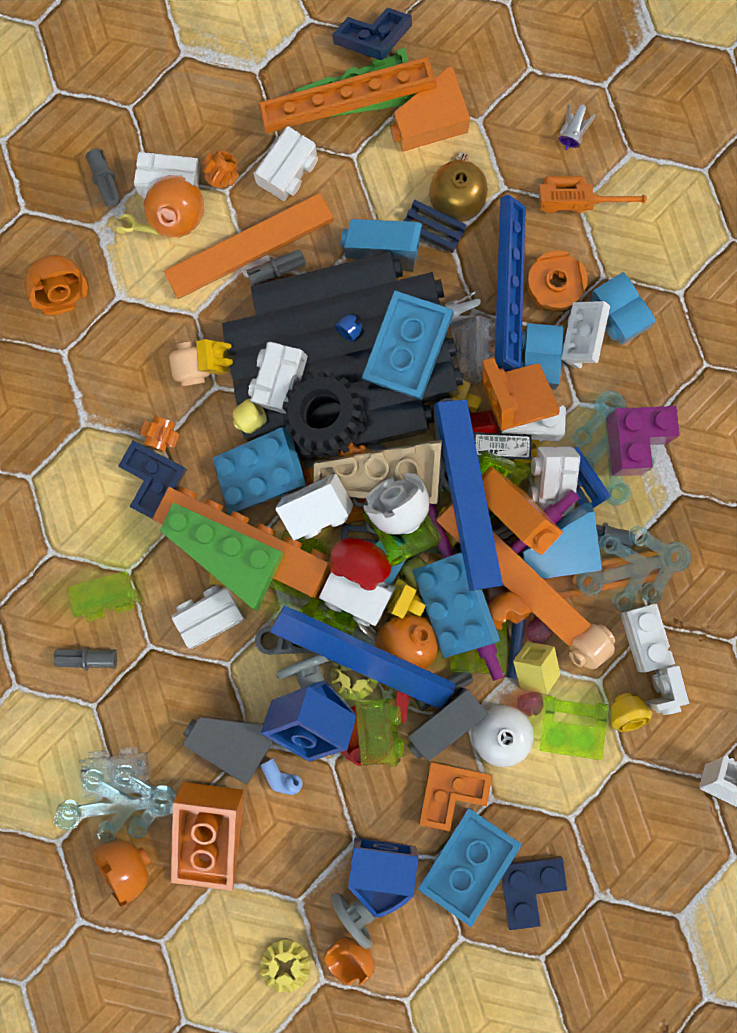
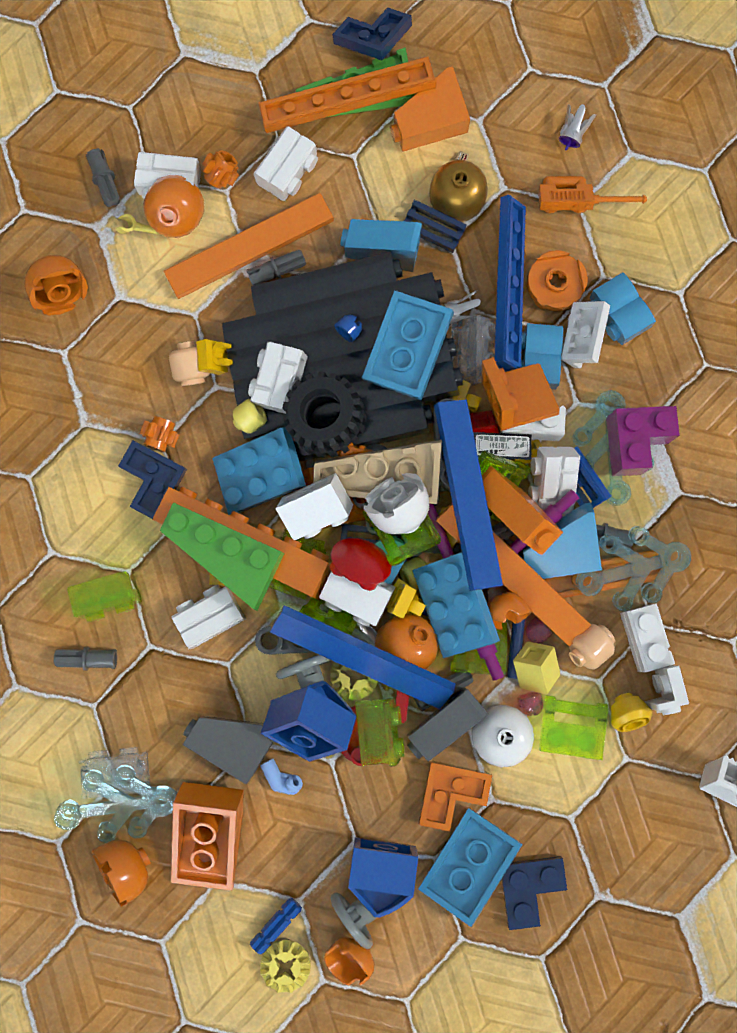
(275, 926): none -> blue axle

